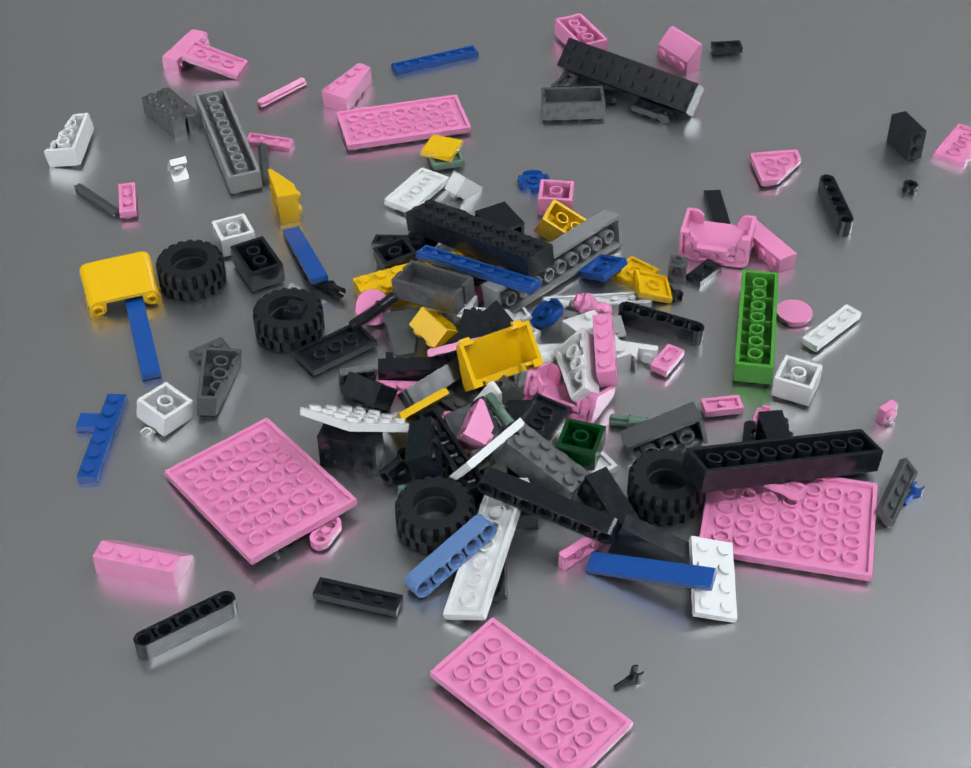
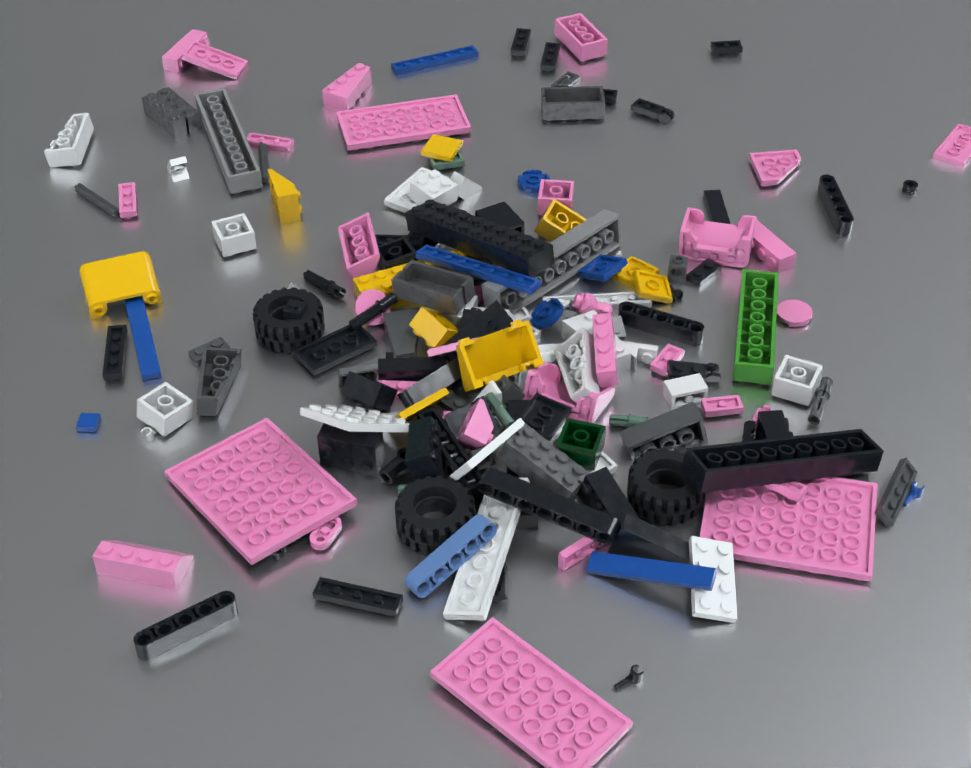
(102, 438): blue plate -> none
(115, 352): none -> black plate
(191, 270): black tyre -> none
(257, 263): black brick -> none
(276, 95): bright pink axle -> none
(305, 255): blue tile -> none
(359, 245): none -> bright pink slope
(433, 187): none -> white brick
(520, 42): none -> black plate
(550, 56): none -> black plate
(631, 77): black brick -> none
(680, 51): bright pink slope -> none
(680, 369): none -> black hinge
(684, 390): none -> white brick
(815, 414): none -> dark grey pin
(831, 328): white plate -> none
(887, 412): bright pink plate -> none
(906, 136): black brick -> none

